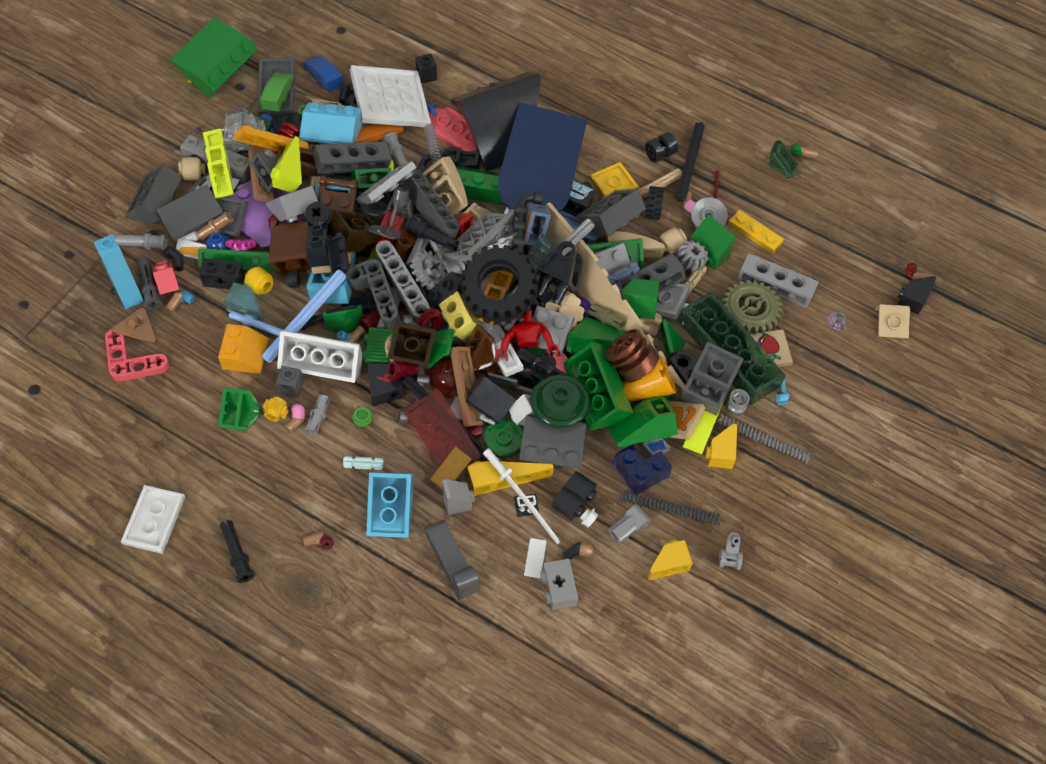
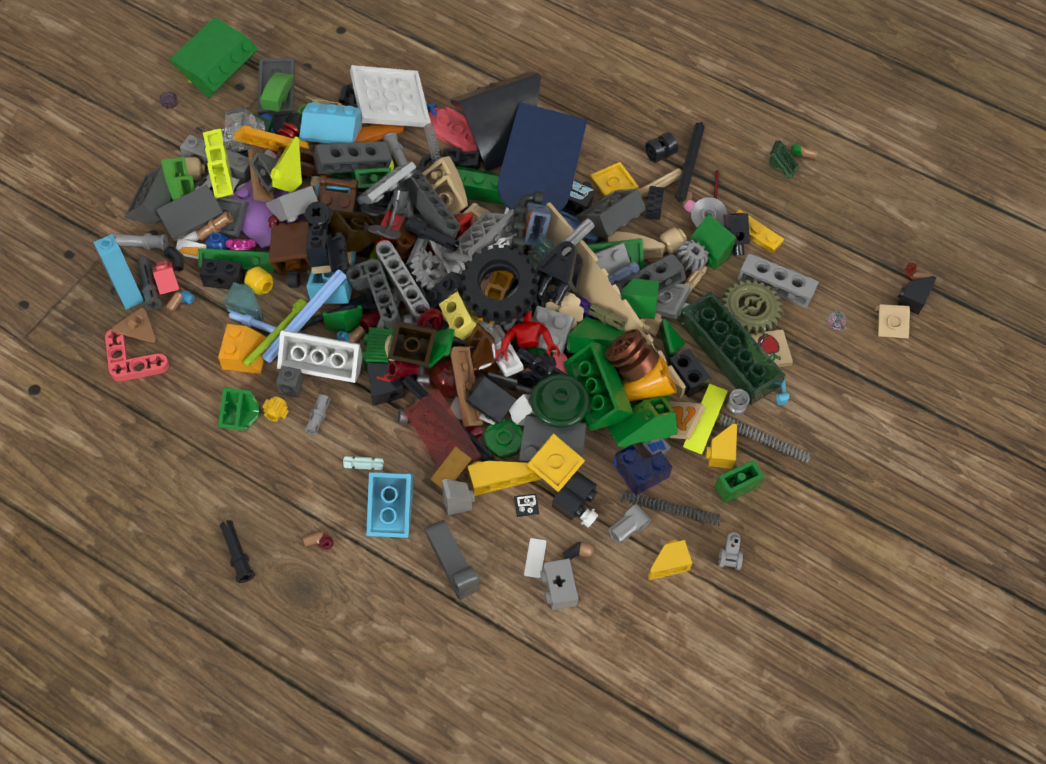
(153, 519): white tile -> none
(169, 100): none -> tile
(177, 177): none -> bright green slope
(297, 307): none -> lime piece
(298, 418): arm -> none
(324, 72): blue slope -> none
(362, 417): bright green plate -> none
(426, 68): black brick -> none
(505, 474): white sword -> none
(555, 462): none -> yellow tile
(711, 378): dark grey slope -> none
(738, 223): none -> black torso
(739, 481): none -> green brick

